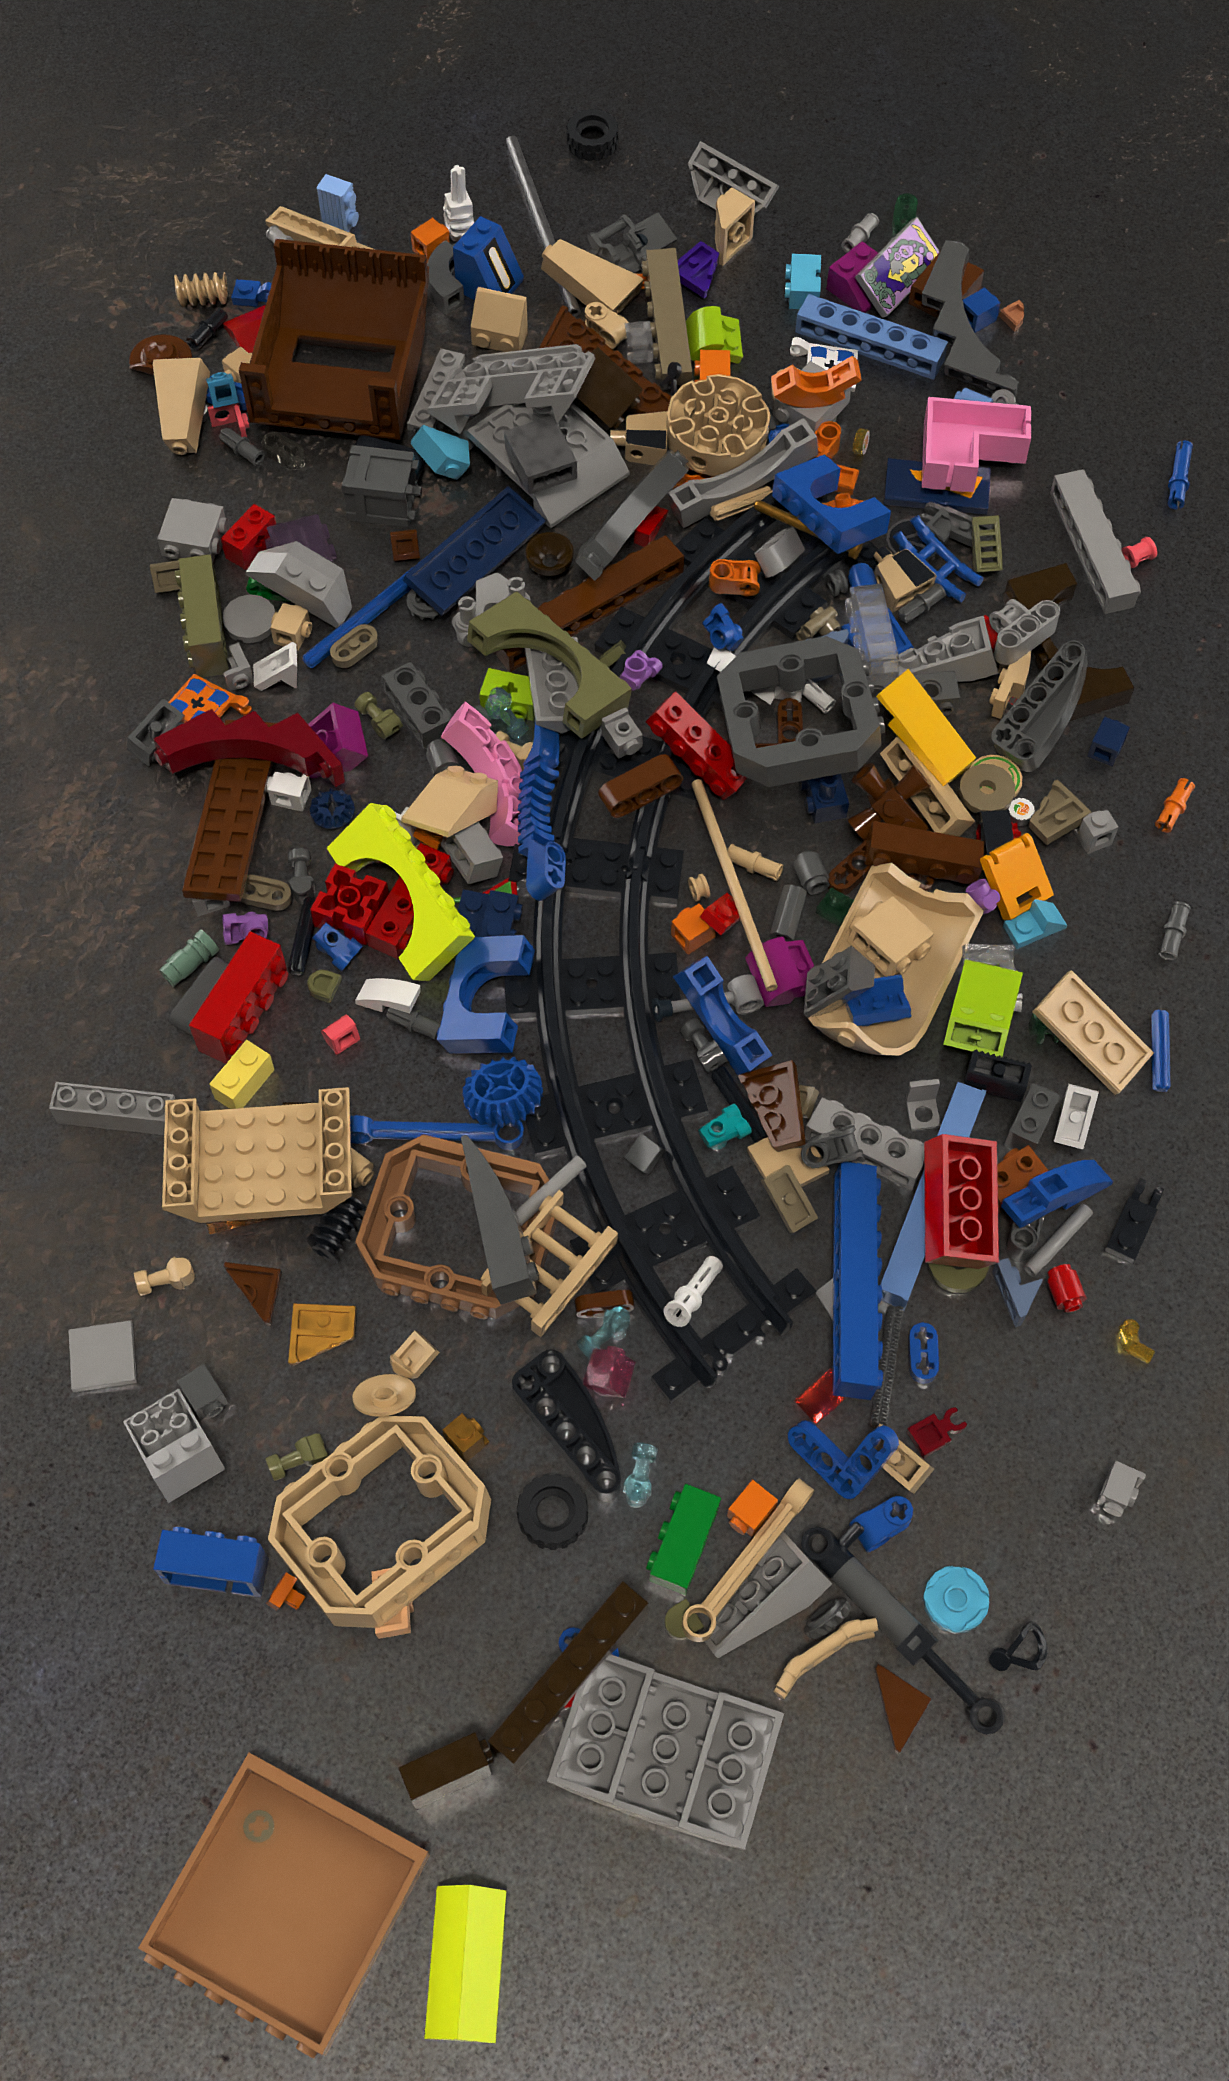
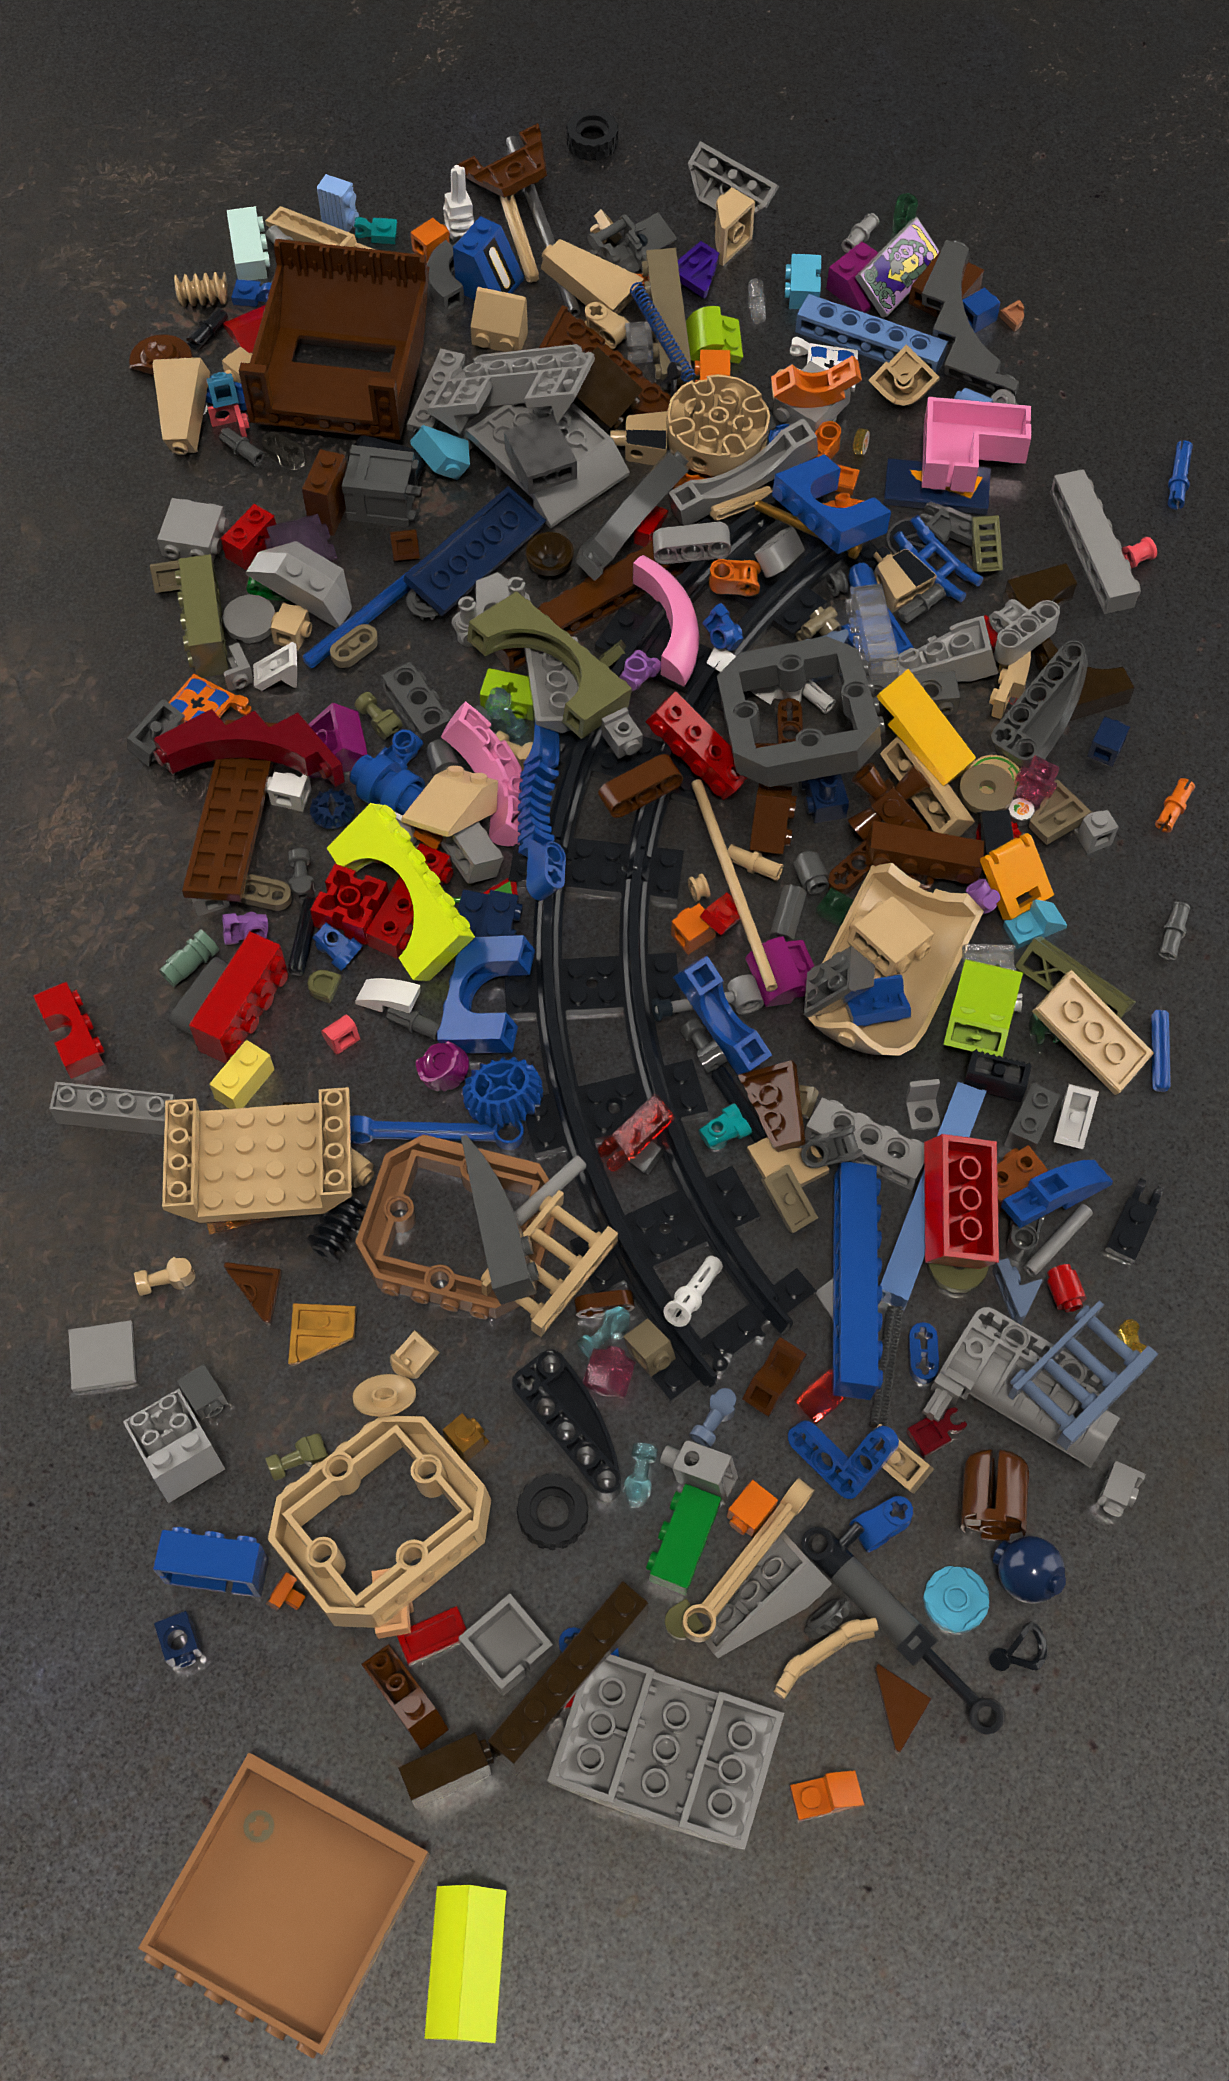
(61, 1009): none -> red arch
(168, 1630): none -> dark blue brick
(248, 243): none -> light aqua brick
(324, 491): none -> reddish brown brick
(380, 230): none -> teal plate
(383, 783): none -> blue piece
(404, 748): none -> blue plate
(405, 1697): none -> reddish brown slope
(432, 1636): none -> red tile
(443, 1066): none -> magenta hair
(506, 1644): none -> light grey piece
(514, 170): none -> reddish brown wing
(520, 238): none -> tan axle
(604, 221): none -> tan tile
(636, 1132): none -> clear red hinge
(649, 1347): none -> dark tan brick
(663, 344): none -> blue piece
(682, 649): none -> bright pink brick
(691, 543): none -> light grey beam
(702, 1468): none -> light grey torso
(720, 1410): none -> sand blue leg
(757, 301): none -> clear axle
(771, 817): none -> reddish brown brick
(775, 1377): none -> reddish brown brick
(826, 1795): none -> orange slope
(904, 378): none -> tan brick
(987, 1362): none -> light grey piece
(1011, 1495): none -> reddish brown cylinder
(1030, 1569): none -> dark blue brick
(1036, 780): none -> clear pink brick
(1065, 963): none -> olive fence
(1093, 1405): none -> sand blue fence

